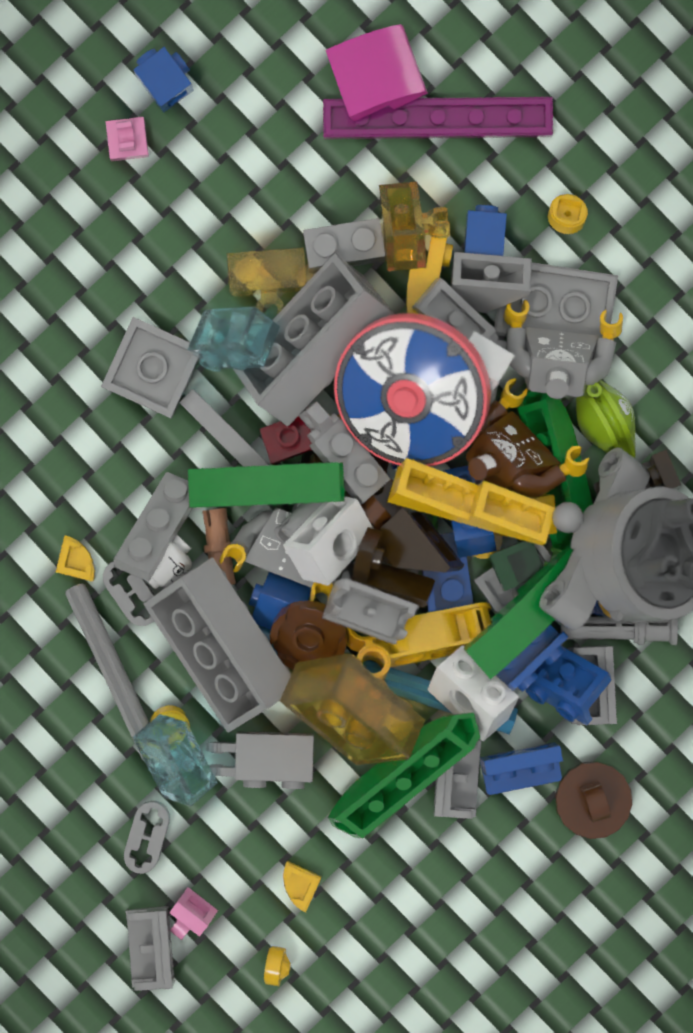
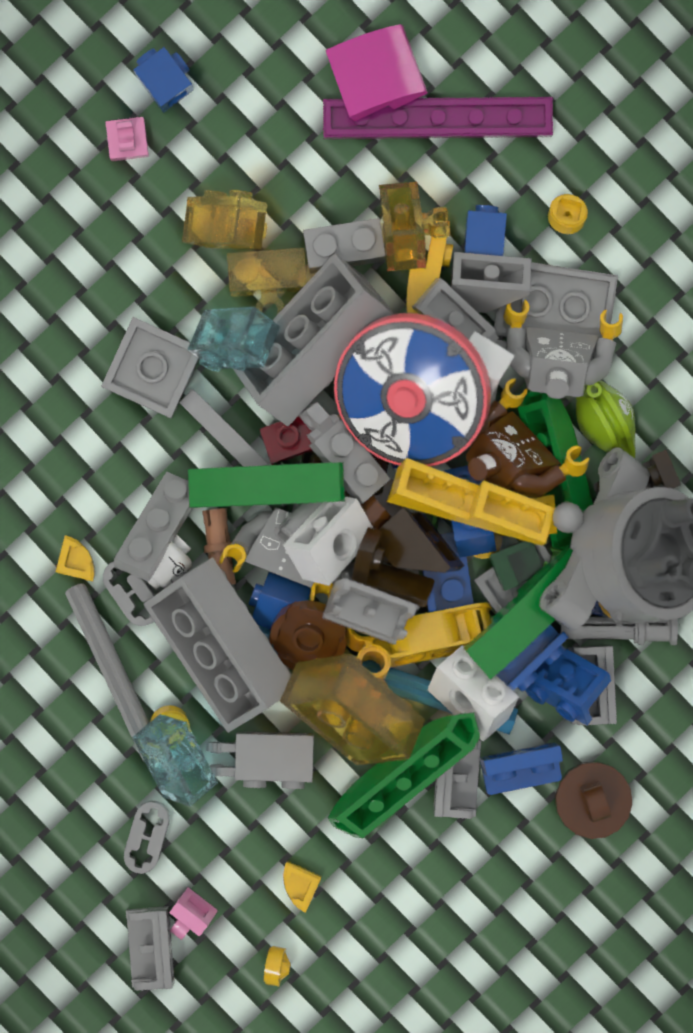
(225, 221): none -> clear yellow brick

